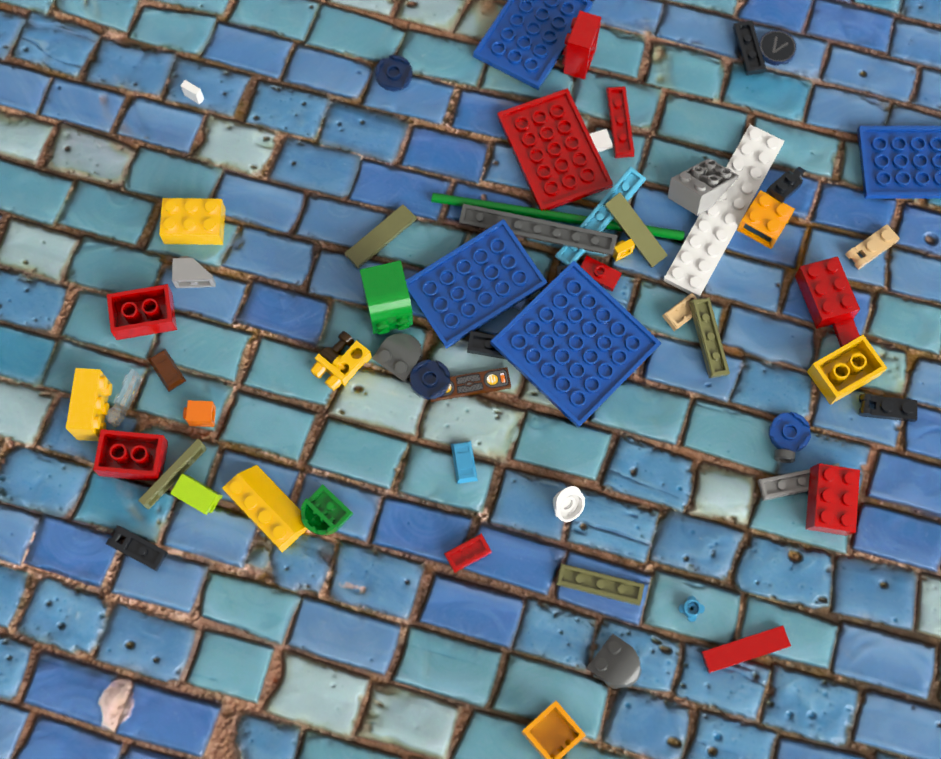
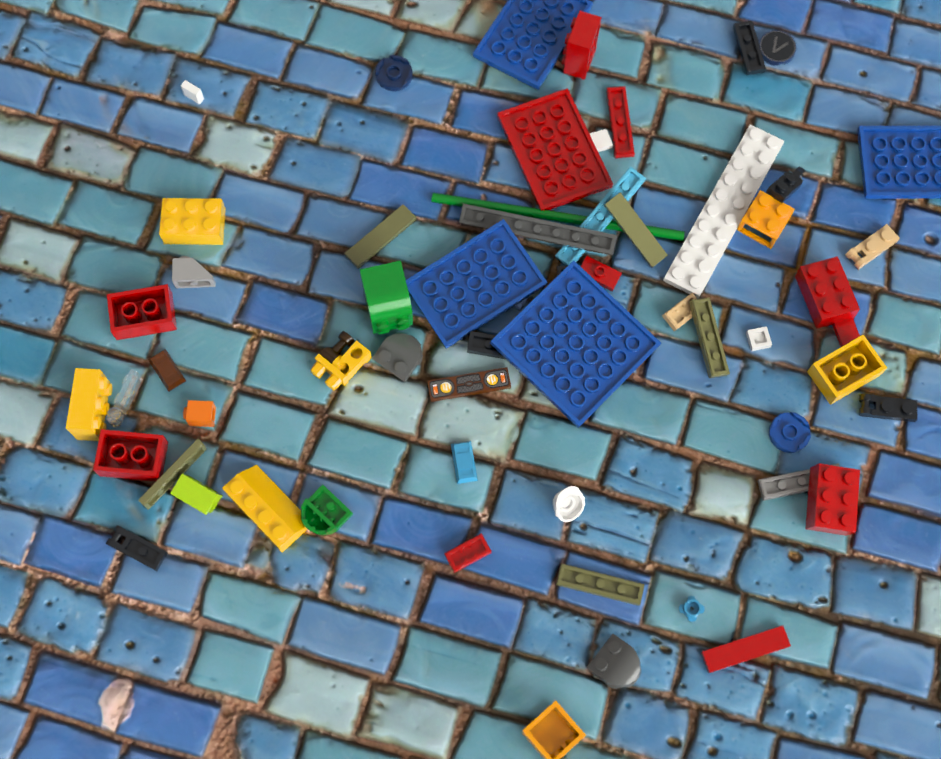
(430, 379): dark blue tile -> none
(623, 249): yellow plate -> none
(701, 186): light grey slope -> none
(759, 338): none -> white tile
(784, 456): dark grey tile -> none

